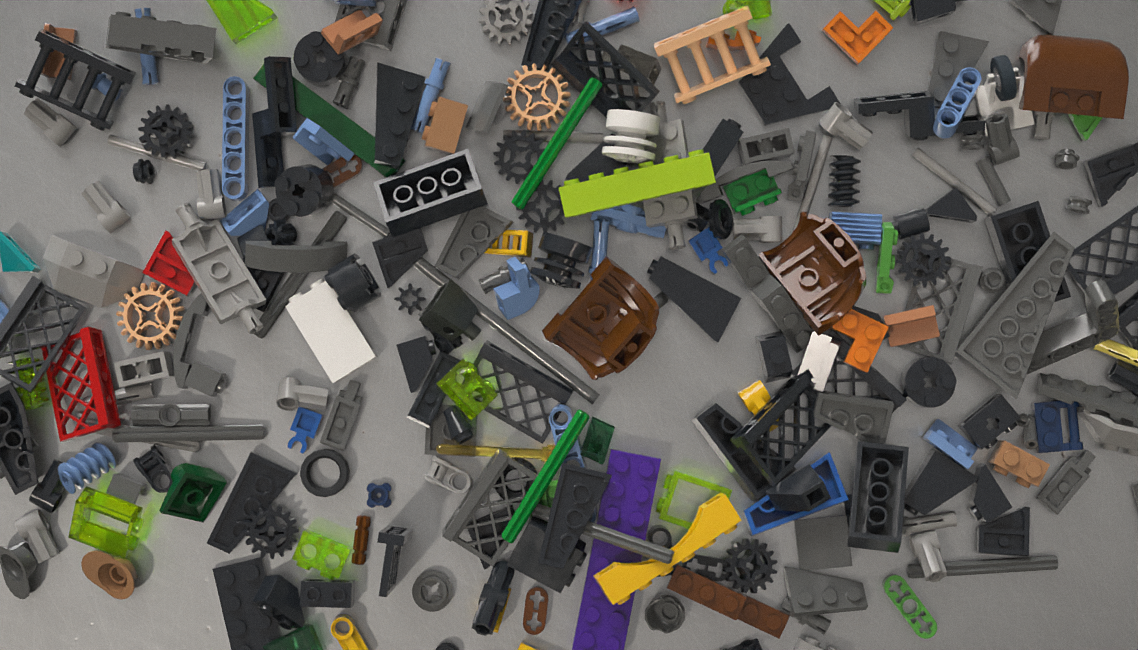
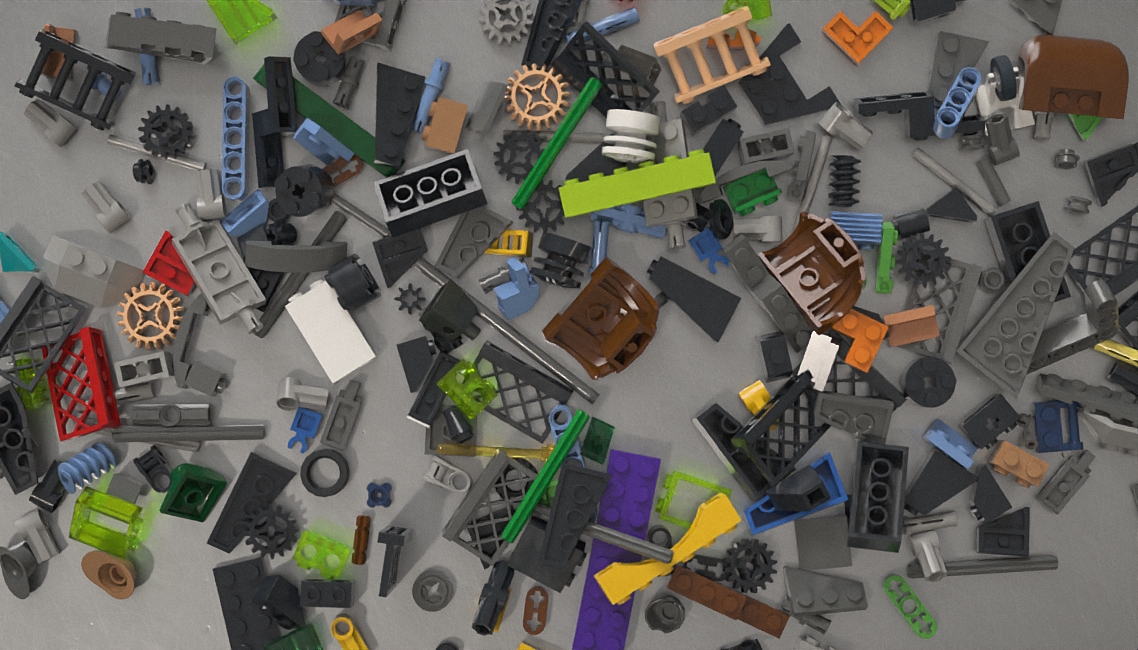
(700, 117): none -> black brick

